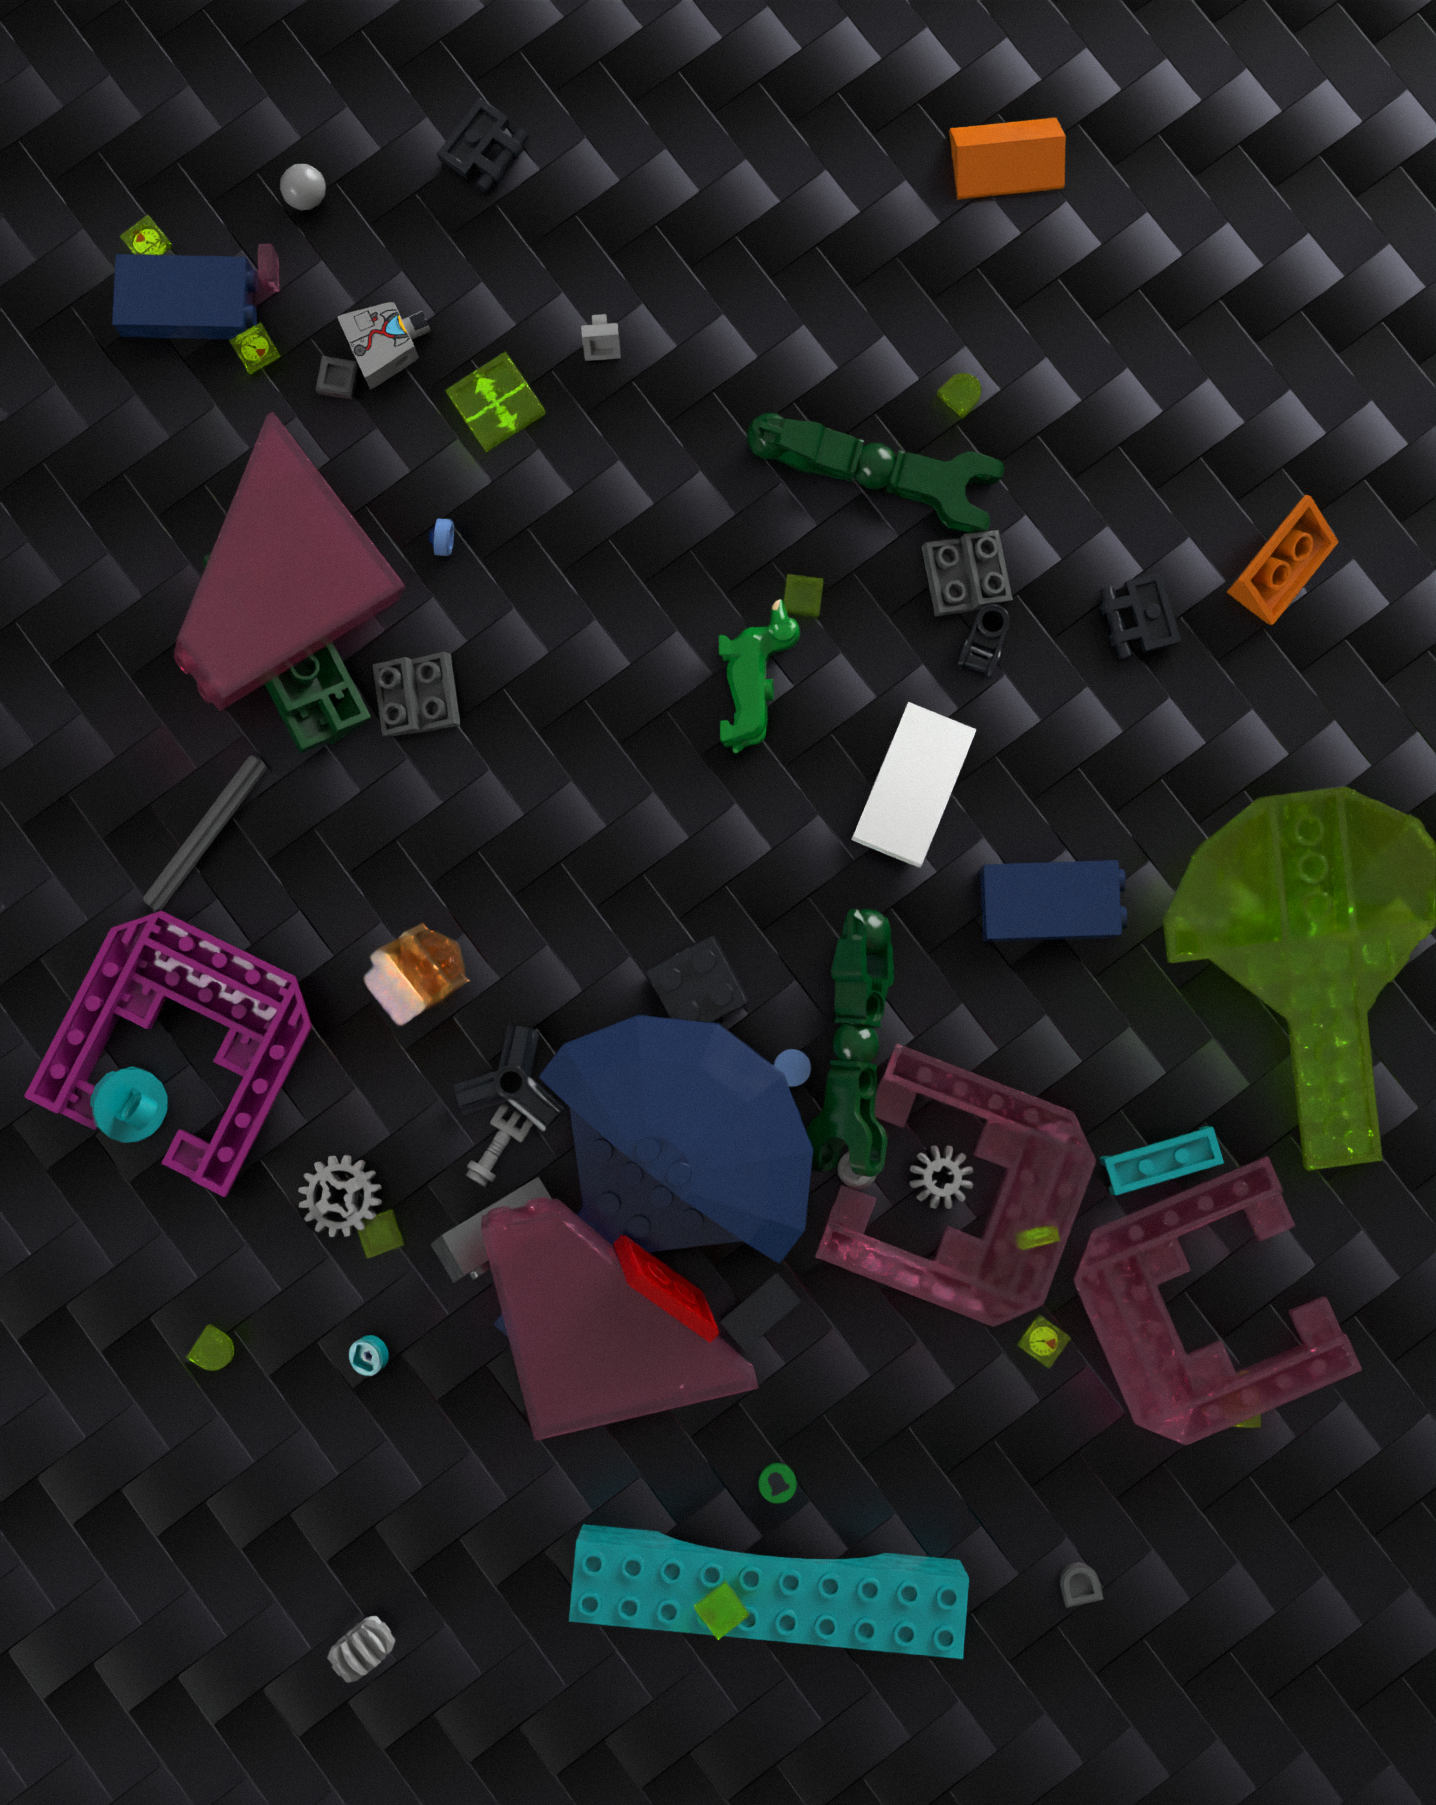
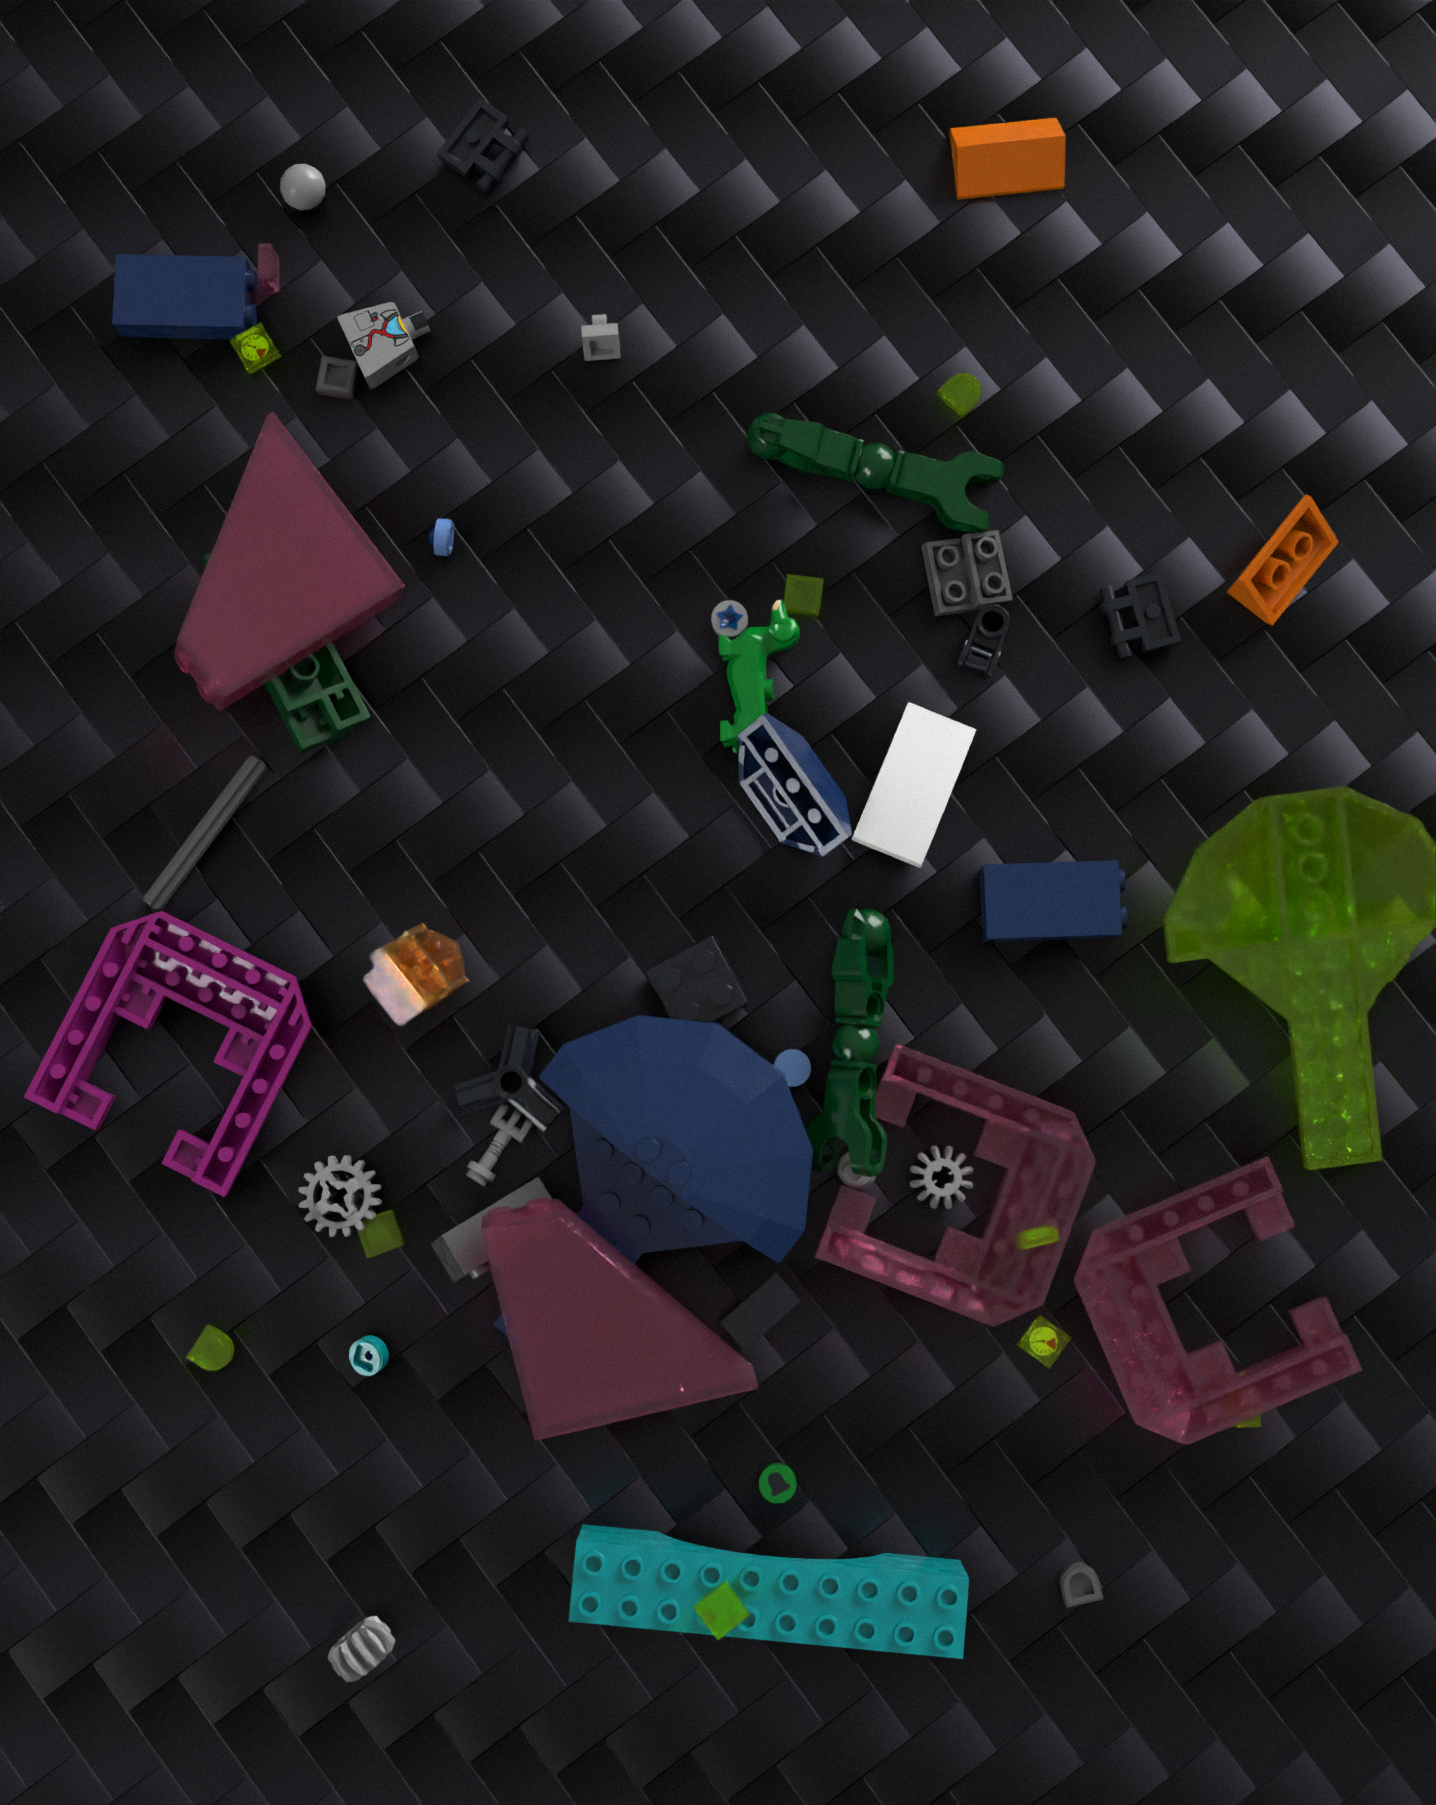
(129, 1104): teal tile -> none
(146, 238): clear neon green tile -> none
(416, 694): dark grey slope -> none
(495, 401): clear neon green tile -> none
(665, 1288): red tile -> none
(729, 619): none -> light grey tile
(791, 787): none -> dark blue wedge
(1162, 1161): teal container -> none

